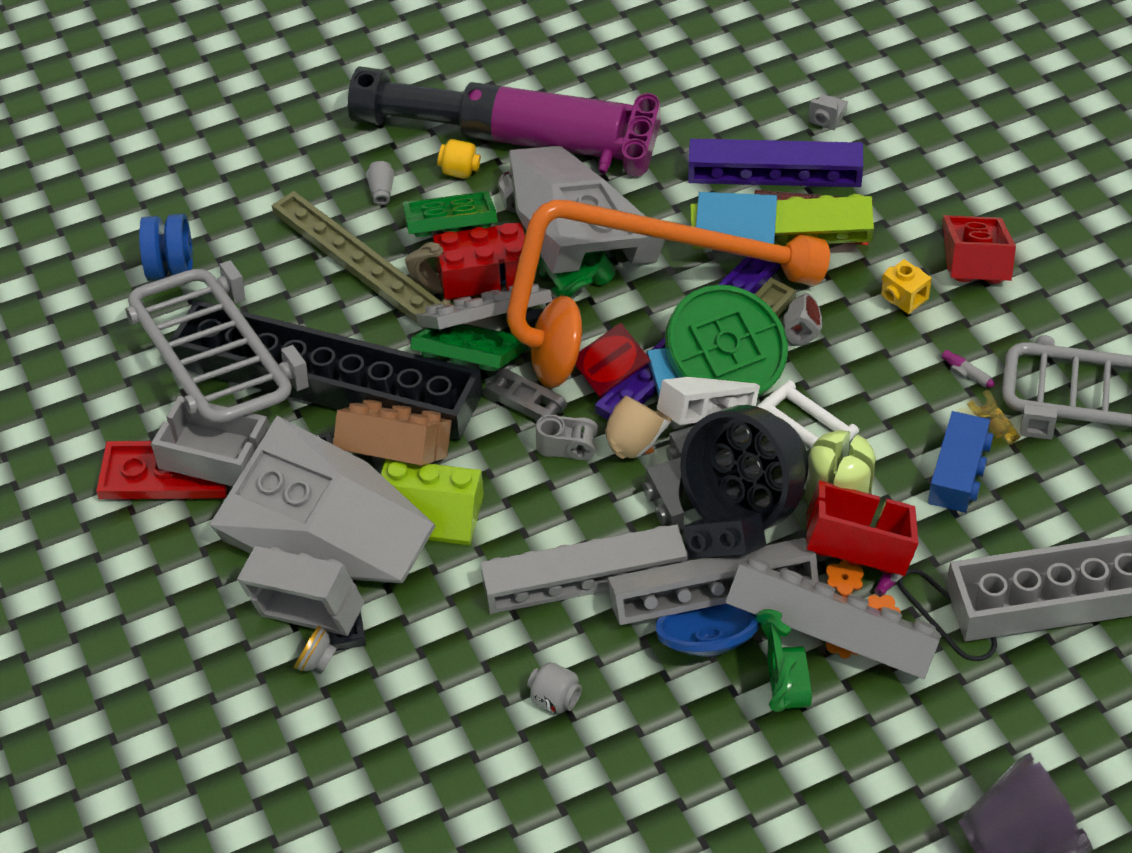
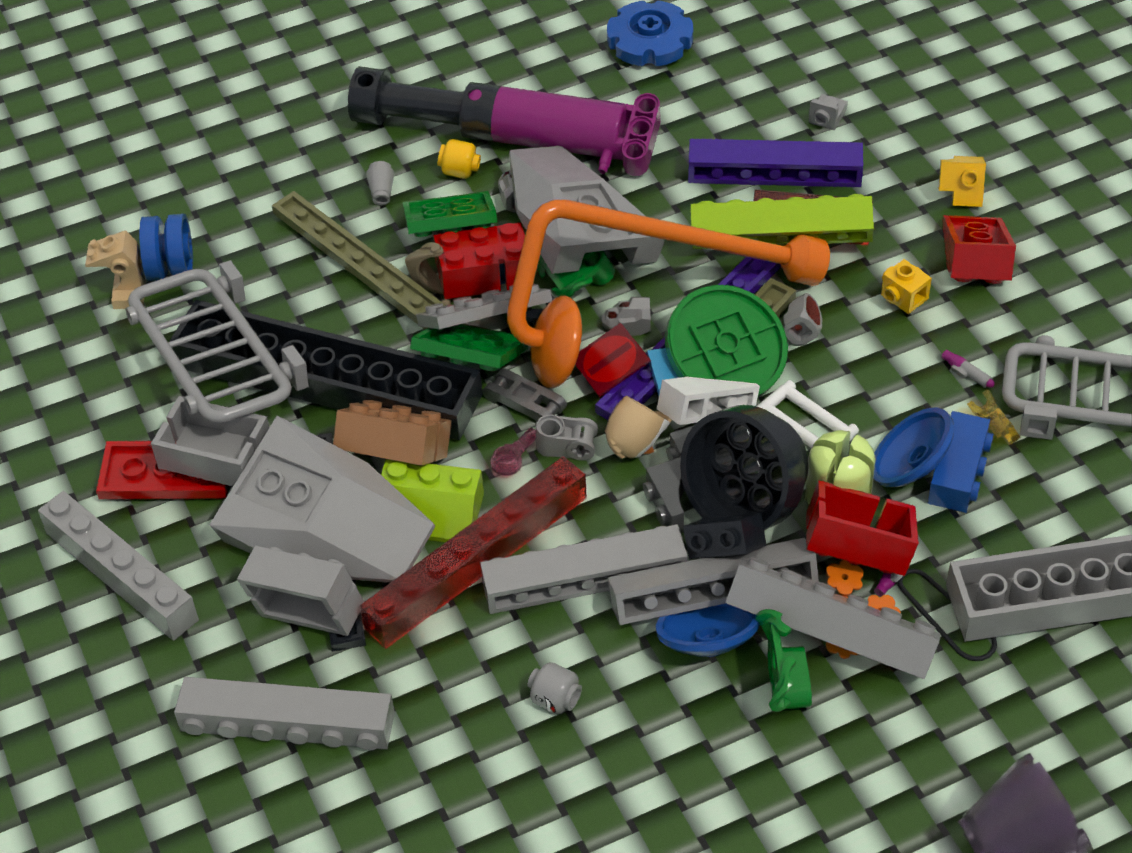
(119, 565): none -> light grey brick
(123, 257): none -> tan tile
(285, 713): none -> light grey brick
(316, 652): light grey piece -> none
(457, 562): none -> clear red brick
(508, 459): none -> clear pink plate
(633, 315): none -> light grey rock
(650, 33): none -> blue piece
(738, 214): dark azure piece -> none
(913, 447): none -> blue dish
(964, 178): none -> yellow brick

